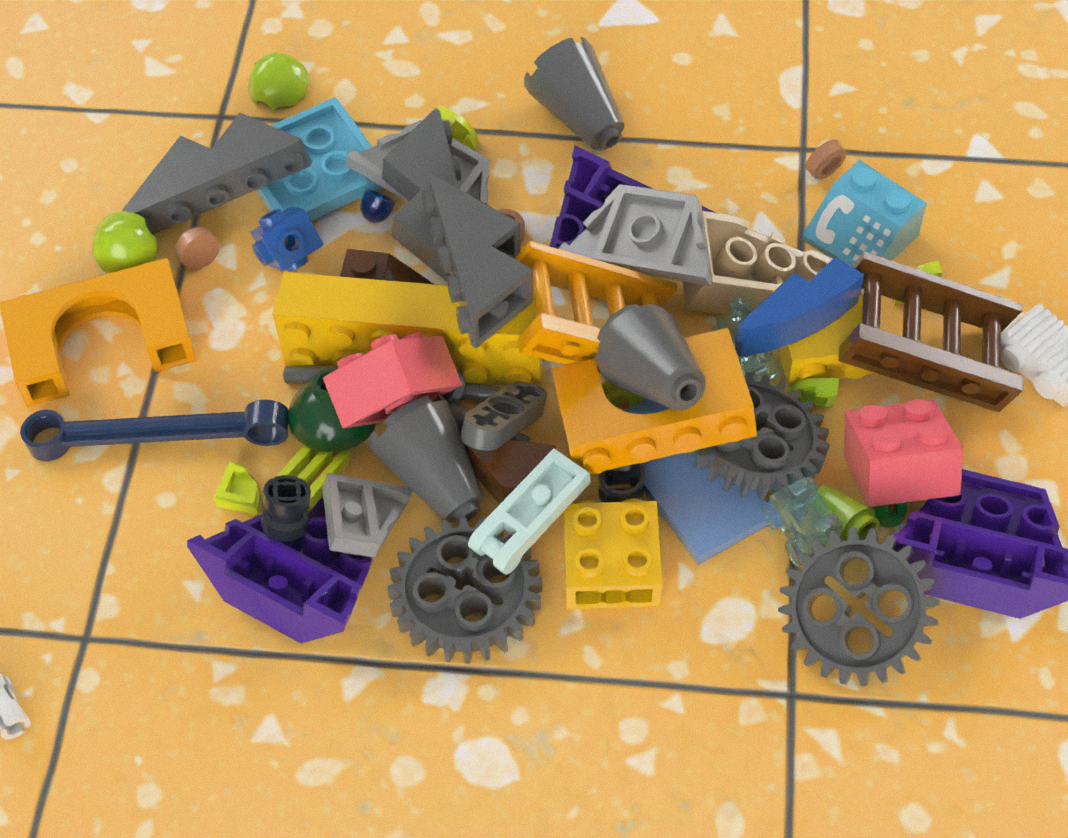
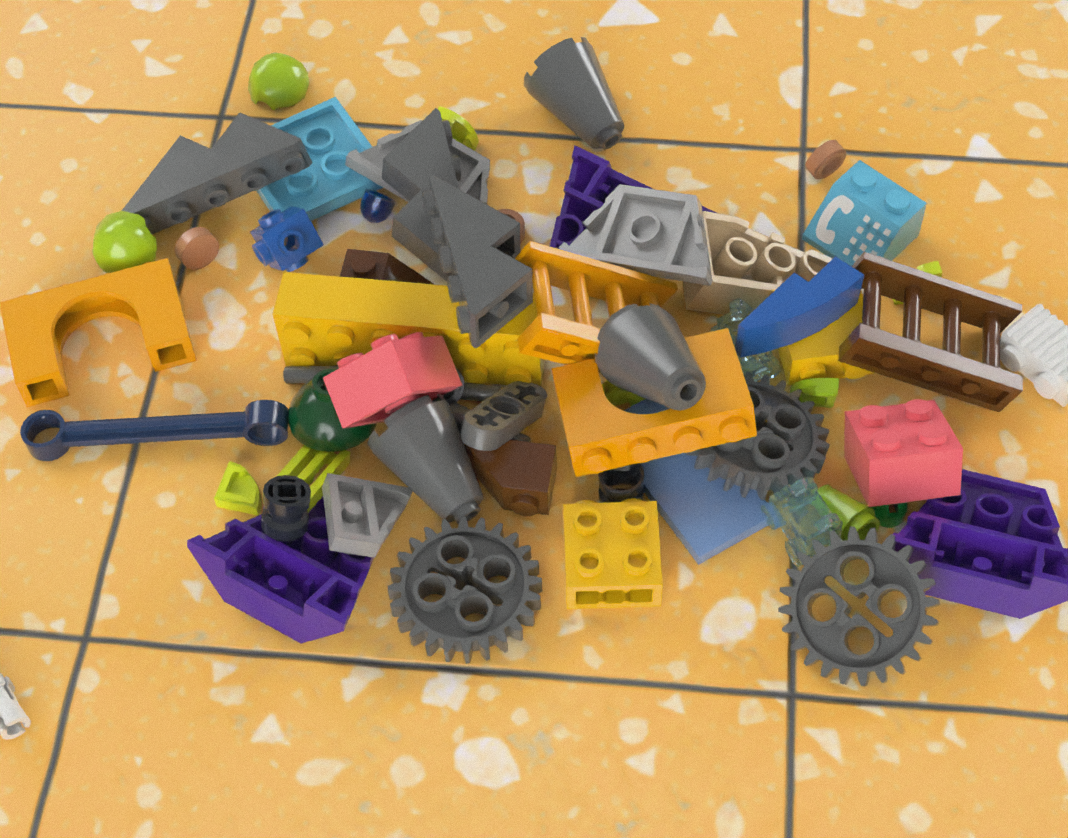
(529, 510): light aqua plate -> none

